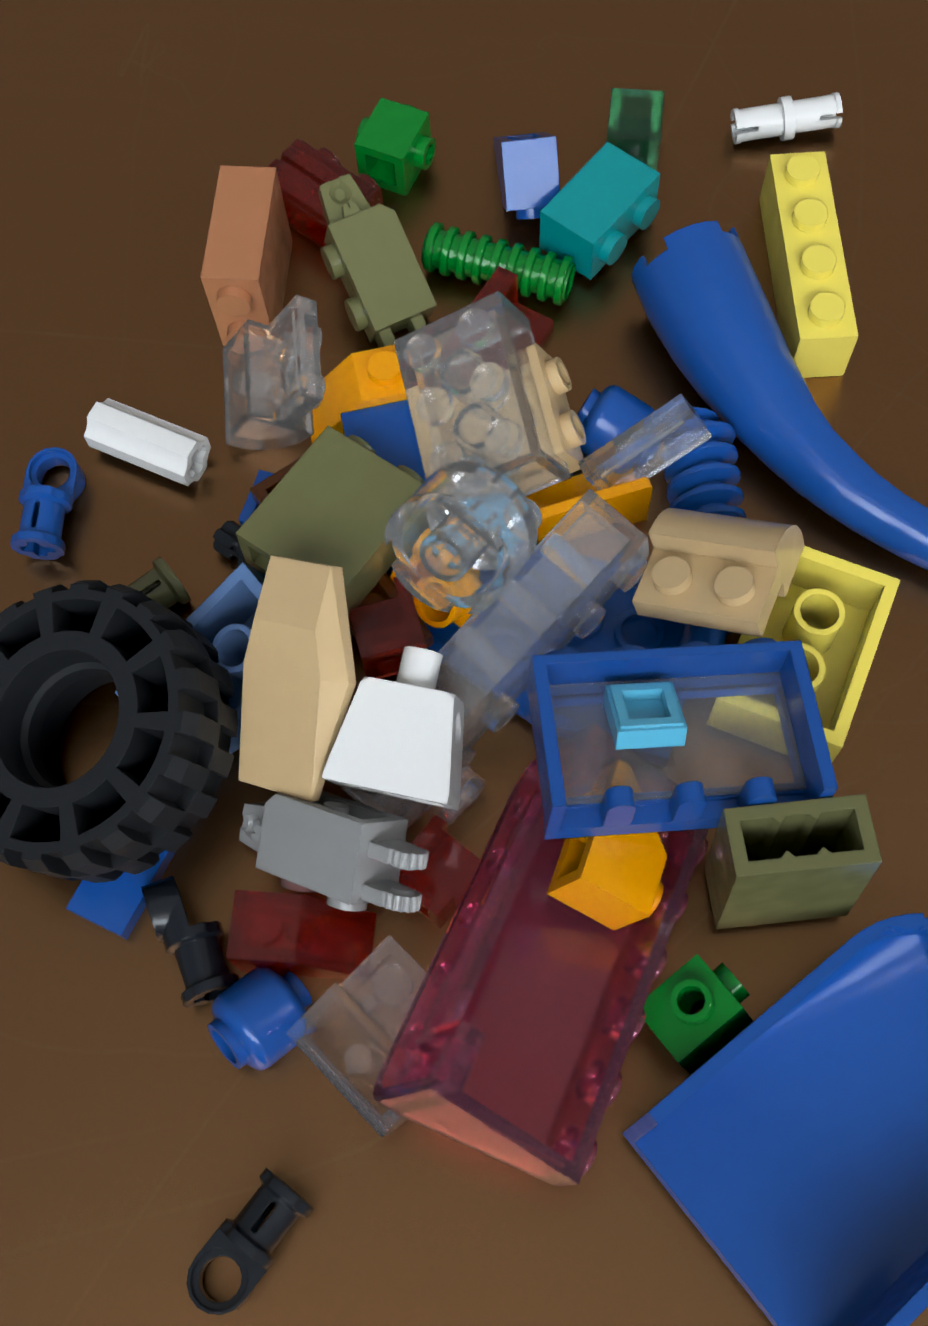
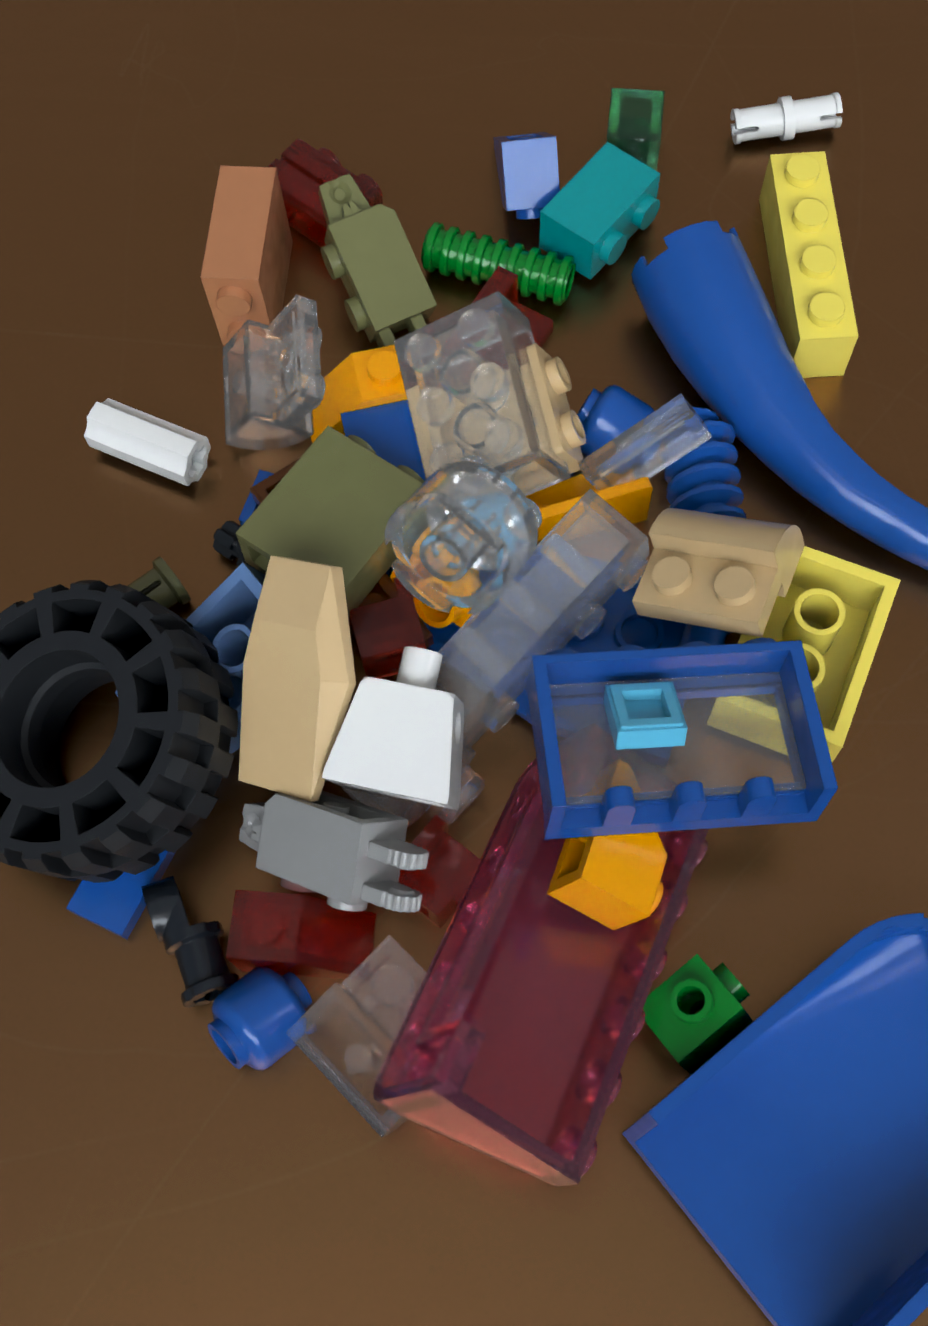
(46, 506): blue connector -> none
(246, 1245): black connector -> none
(394, 145): green brick -> none
(791, 861): olive brick -> none

